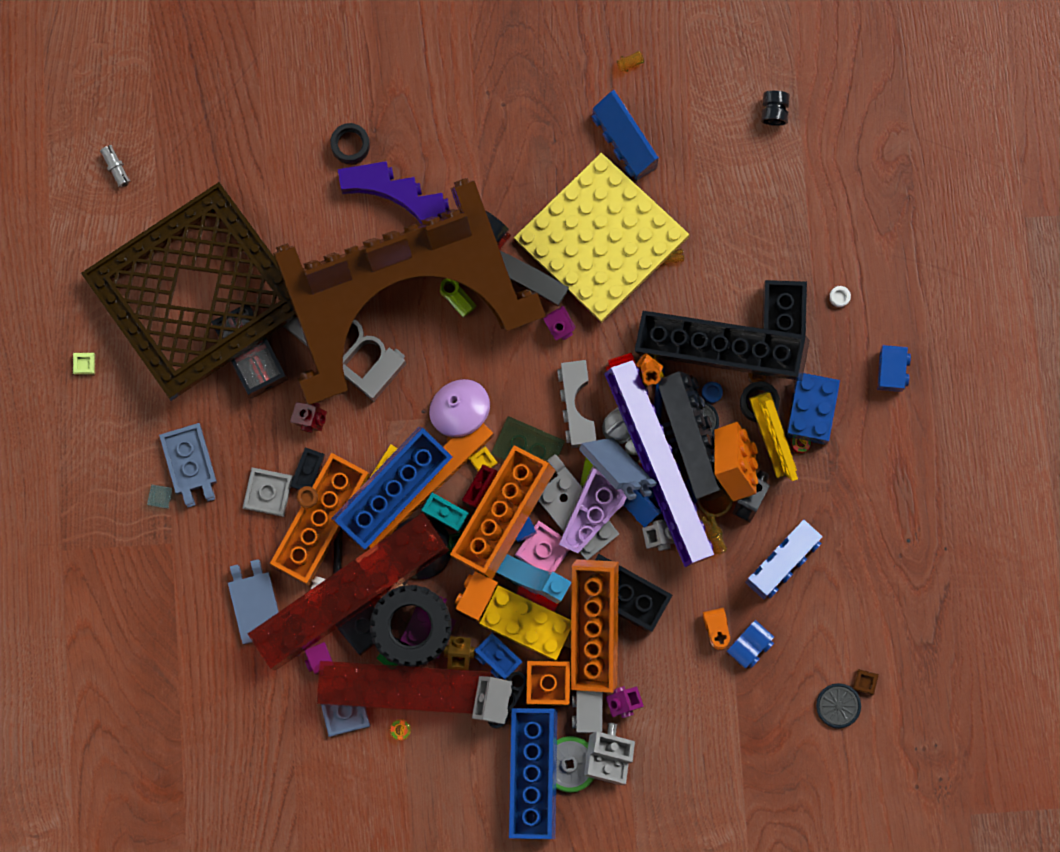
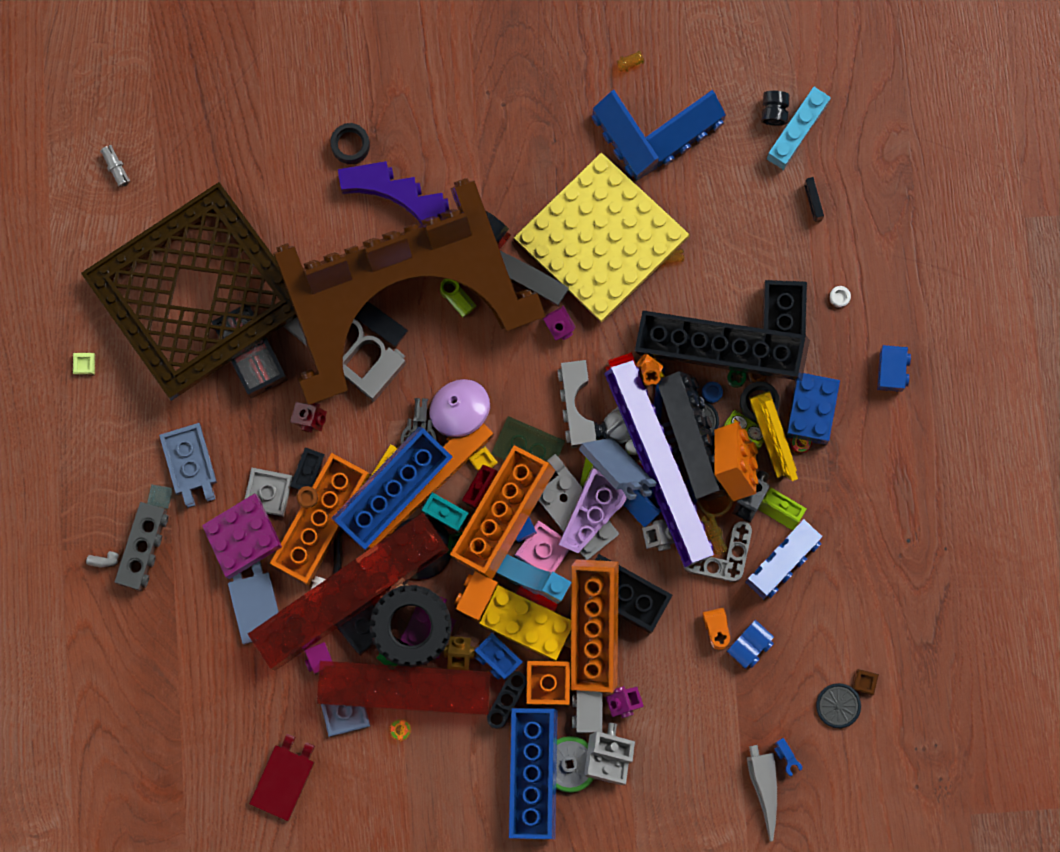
(101, 562): none -> light grey arm
(145, 514): none -> dark grey brick
(242, 536): none -> magenta plate
(283, 779): none -> dark red tile
(381, 324): none -> black tile
(419, 416): none -> dark grey pin
(492, 700): light grey brick -> none
(600, 430): none -> black bush
(686, 128): none -> blue slope
(724, 565): none -> light grey beam
(735, 384): none -> dark green bush
(752, 428): none -> slope
(763, 776): none -> light grey piece
(782, 509): none -> lime slope
(785, 752): none -> blue plate
(798, 127): none -> medium azure arch
(813, 199): none -> black tile

